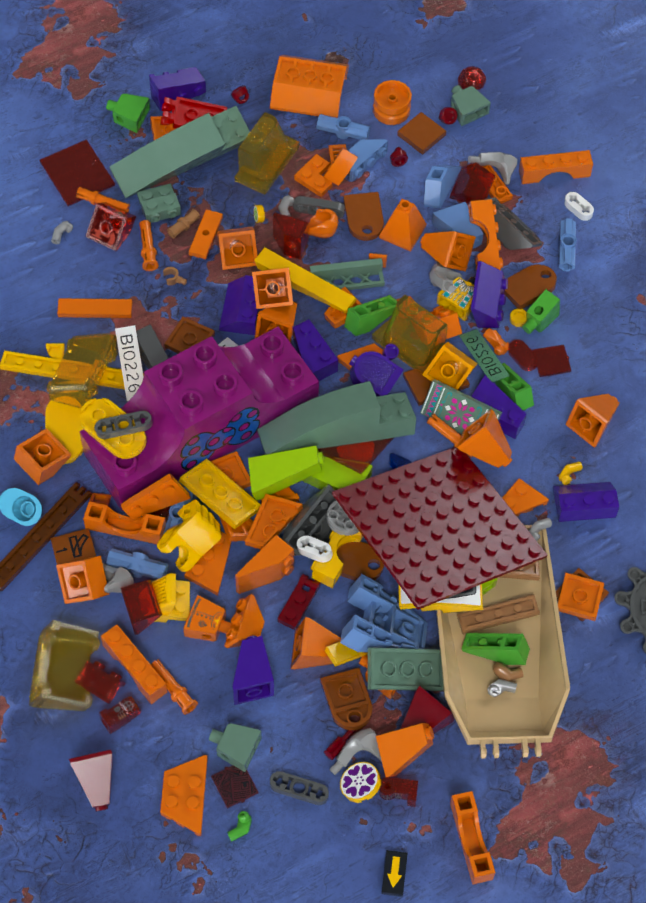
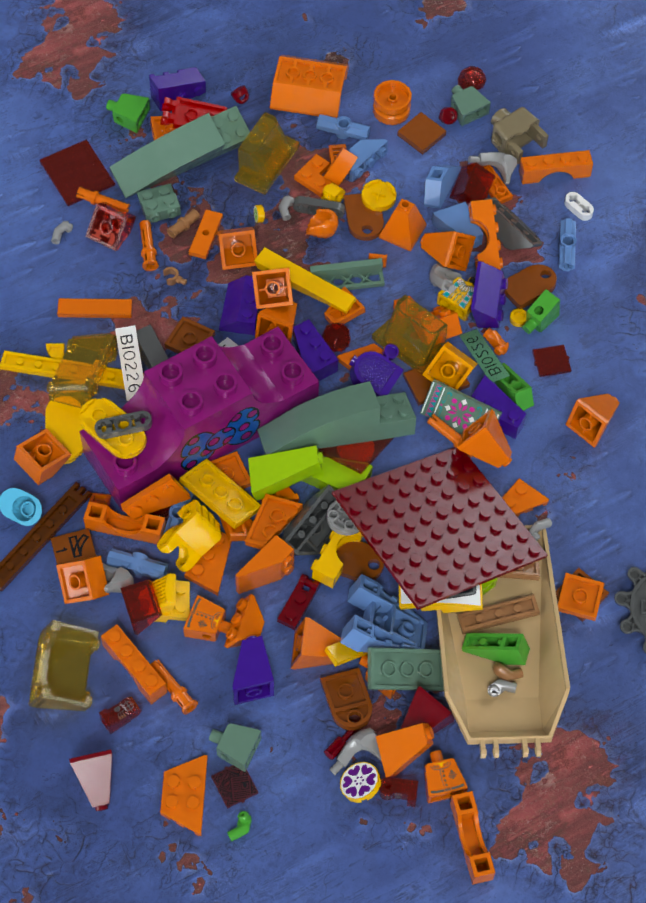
(99, 681): clear red bracket -> none
(282, 789): dark grey beam -> none
(290, 235): clear red slope -> none
(315, 547): white beam -> none
(333, 193): none -> yellow plate
(337, 337): none -> clear red hair
(367, 316): bright green slope -> none
(378, 195): none -> yellow tile
(394, 873): black tile -> none
(397, 461): clear blue slope -> none
(398, 157): dark red tile -> none
(442, 778): none -> orange torso
(516, 130): none -> dark tan piece
(523, 355): clear red tile -> none
(564, 476): yellow arm -> none
(586, 501): dark purple slope -> none

